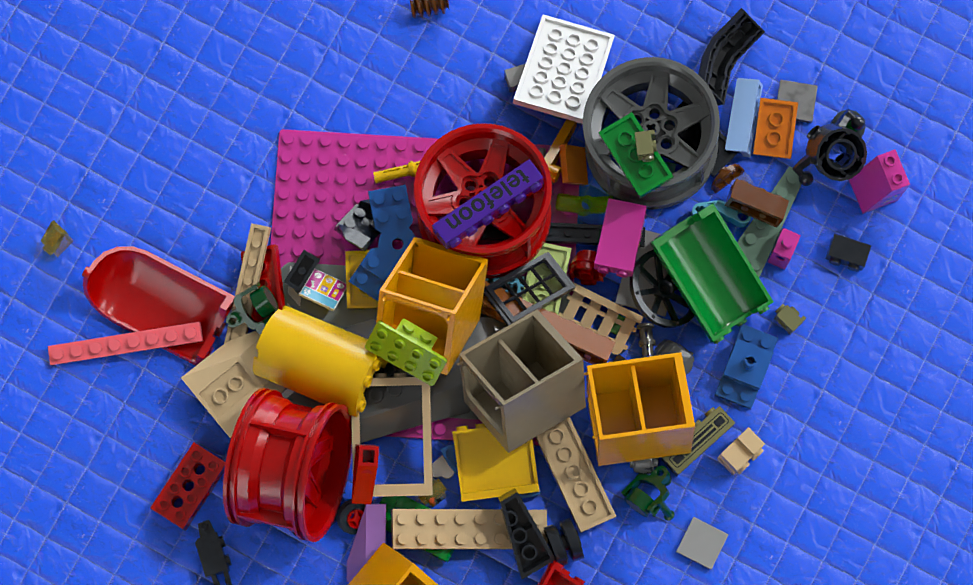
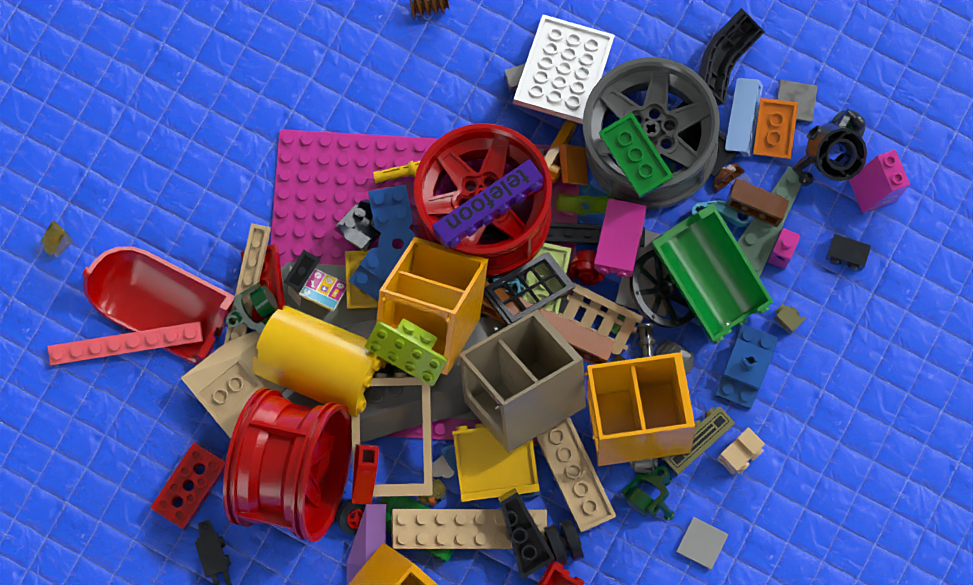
(645, 145): olive brick -> none

